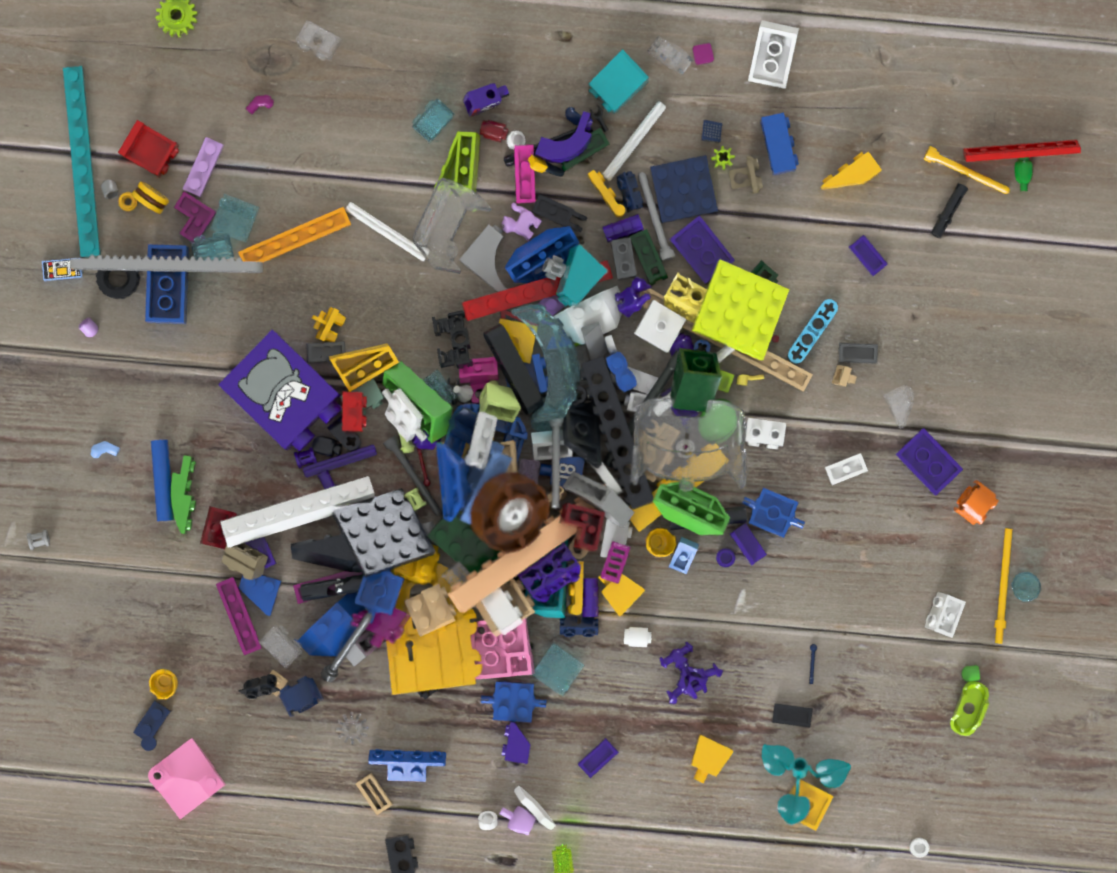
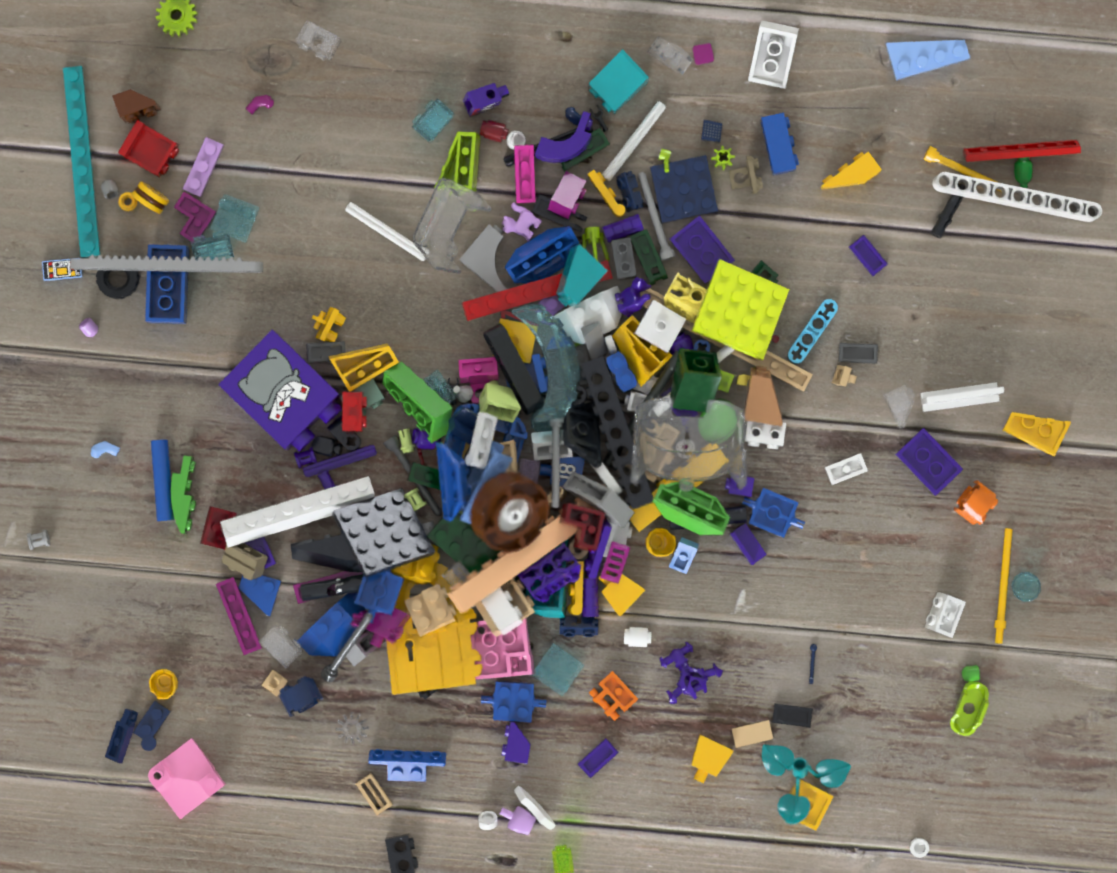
(121, 736): none -> dark blue hinge
(134, 105): none -> reddish brown slope
(258, 687): black hinge -> none
(296, 237): light orange plate -> none
(403, 415): white plate -> none
(424, 476): none -> dark green plate
(454, 327): black piece -> none
(541, 166): piece -> none
(554, 267): light grey gear -> none
(567, 194): none -> brick
(593, 235): none -> lime plant
(594, 559): none -> dark purple plate
(617, 691): none -> orange plate
(640, 355): none -> yellow wedge
(665, 155): none -> lime hand
(725, 557): dark purple plate -> none
(733, 487): none -> dark purple brick
(752, 733): none -> tan tile
(761, 398): none -> medium nougat slope
(922, 56): none -> light blue wing
(960, 397): none -> white fence
(1026, 197): none -> white beam
(1037, 431): none -> yellow wing

